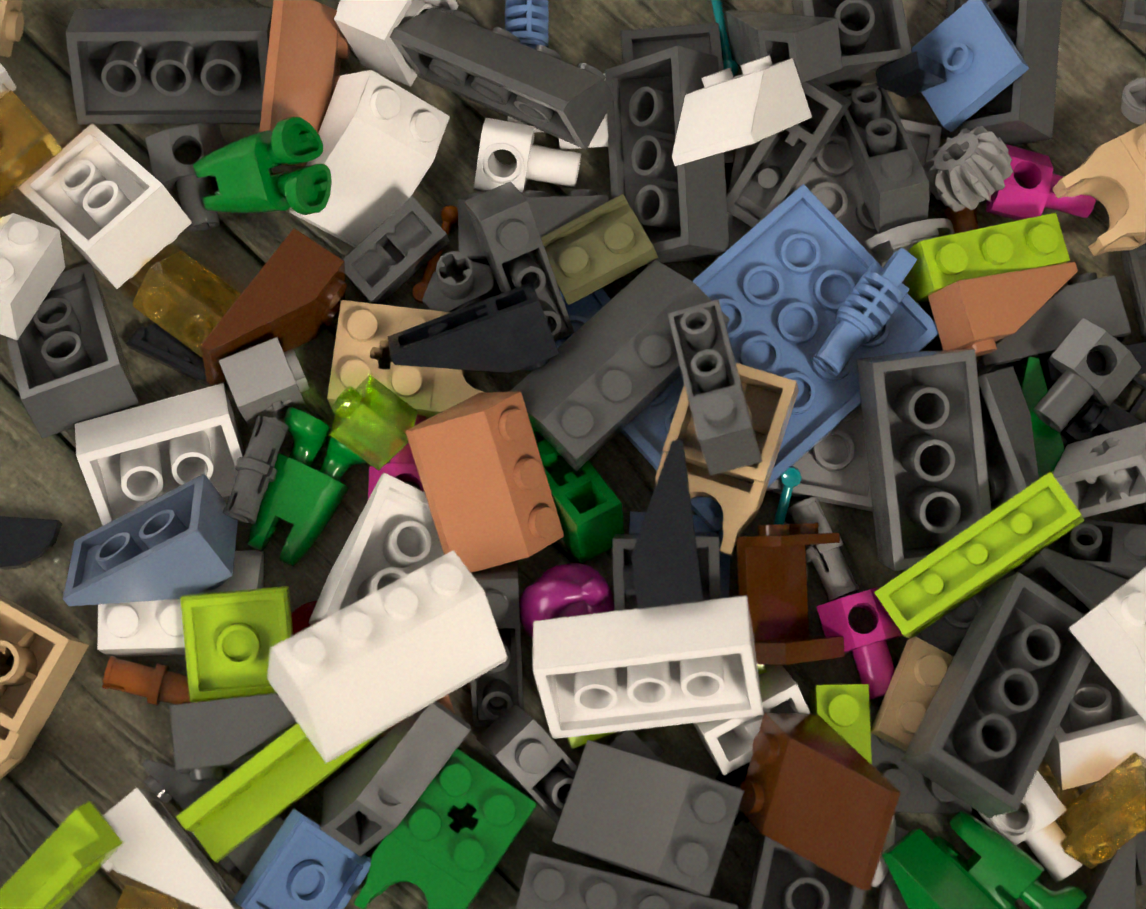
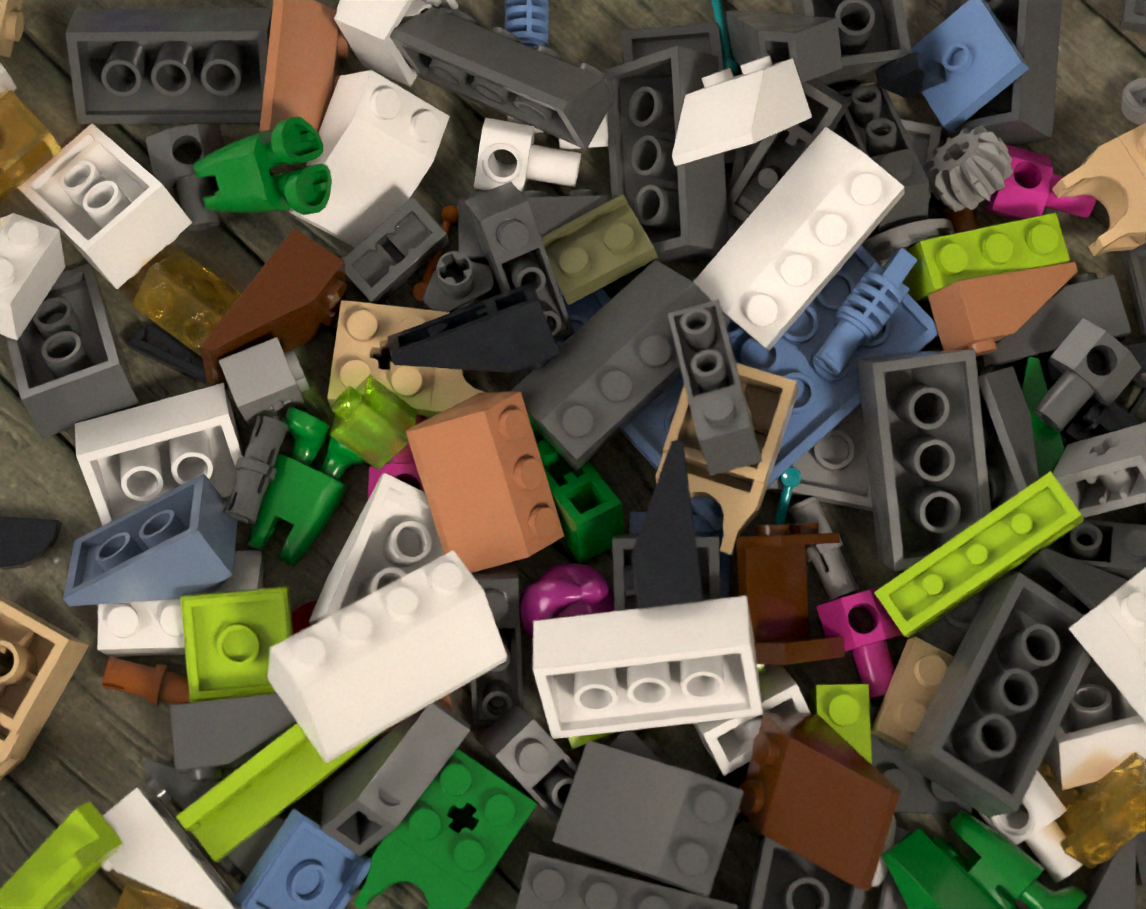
(799, 237): none -> white slope

